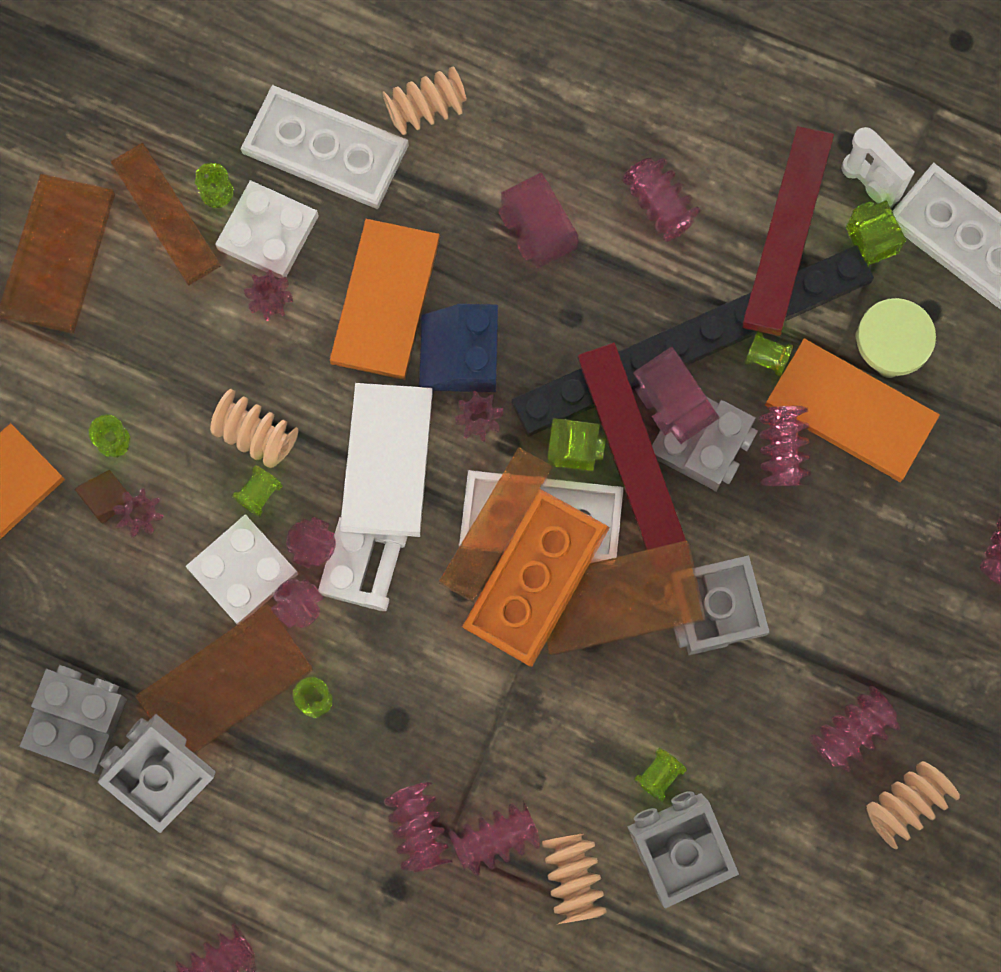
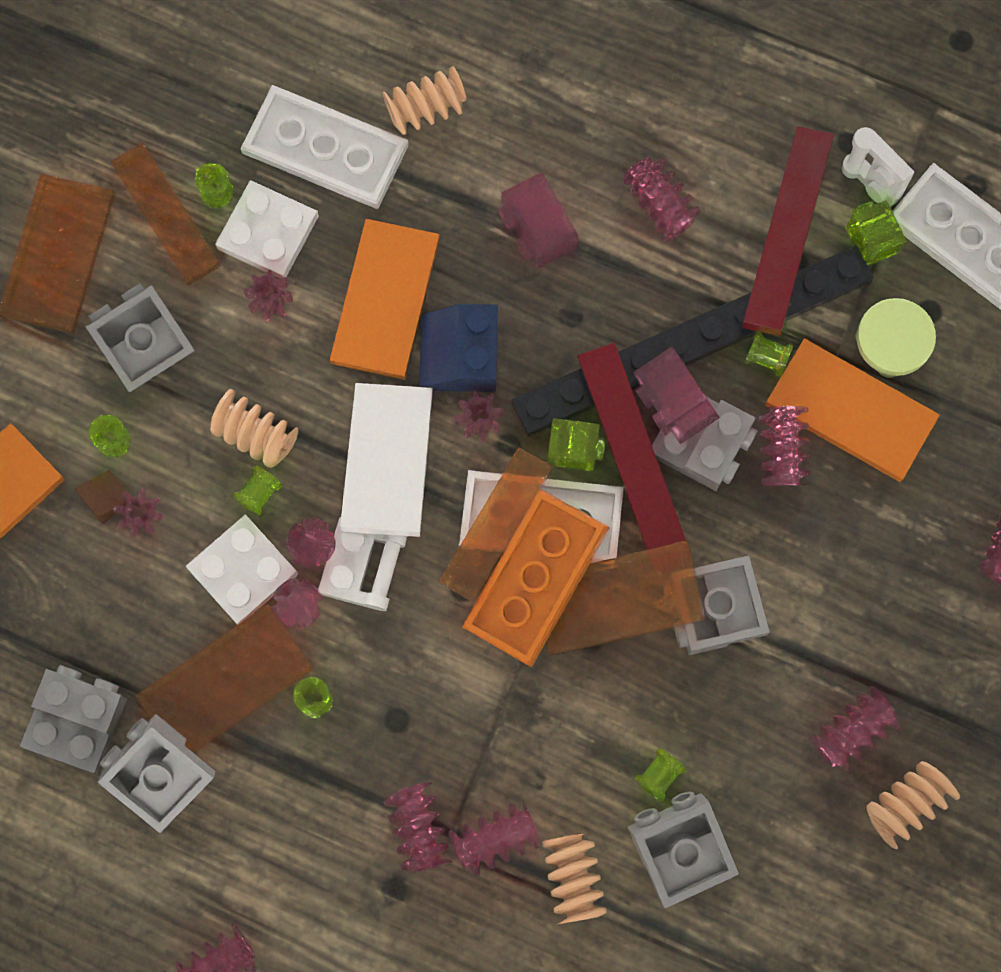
(138, 336): none -> light grey plate

